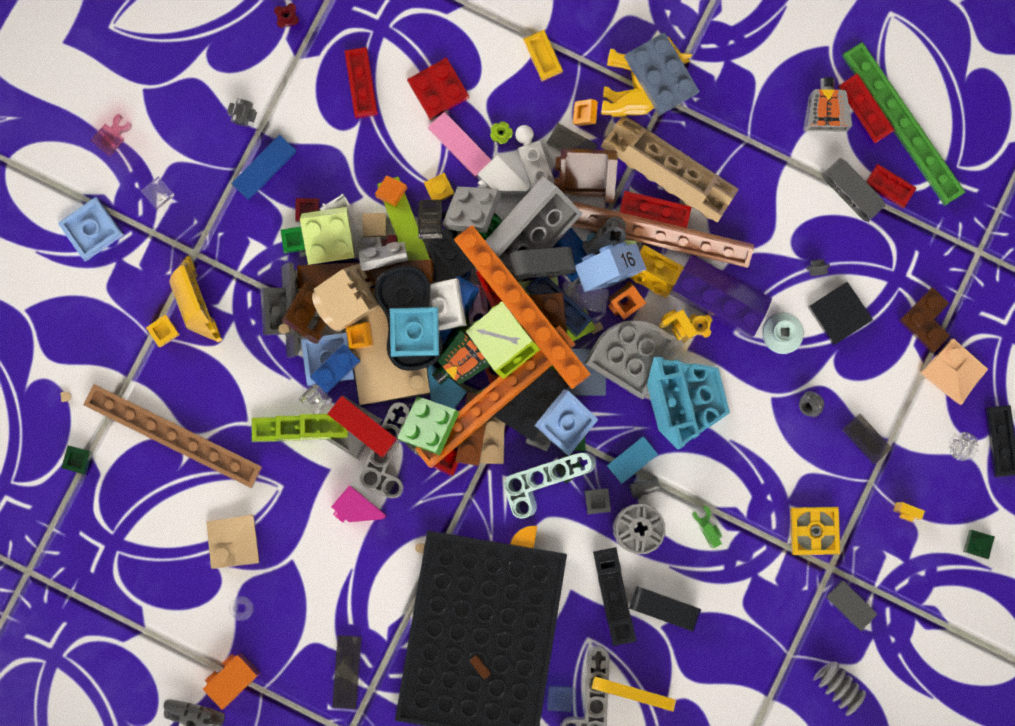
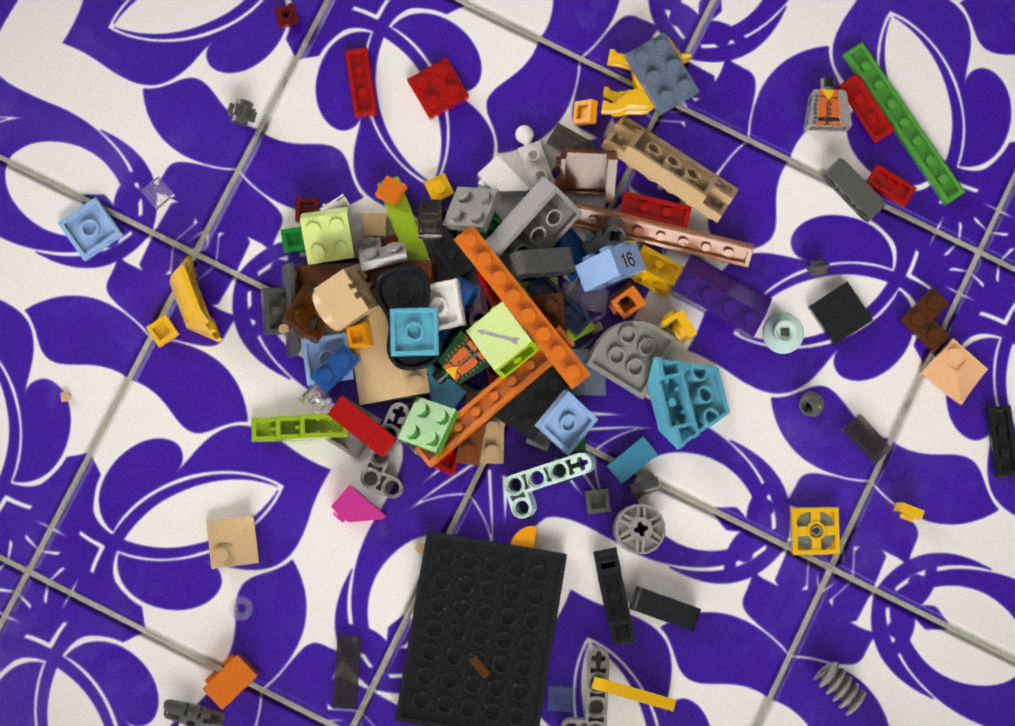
(76, 459): dark green plate -> none
(109, 138): clear pink plate -> none
(172, 436): medium nougat plate -> none
(264, 167): blue tile -> none
(459, 144): bright pink tile -> none
(507, 132): lime plate -> none
(542, 55): yellow tile -> none
(705, 321): yellow plate -> none
(711, 533): bright green plate -> none
(851, 605): dark grey tile -> none
(963, 446): clear gear -> none
(979, 544): dark green plate -> none

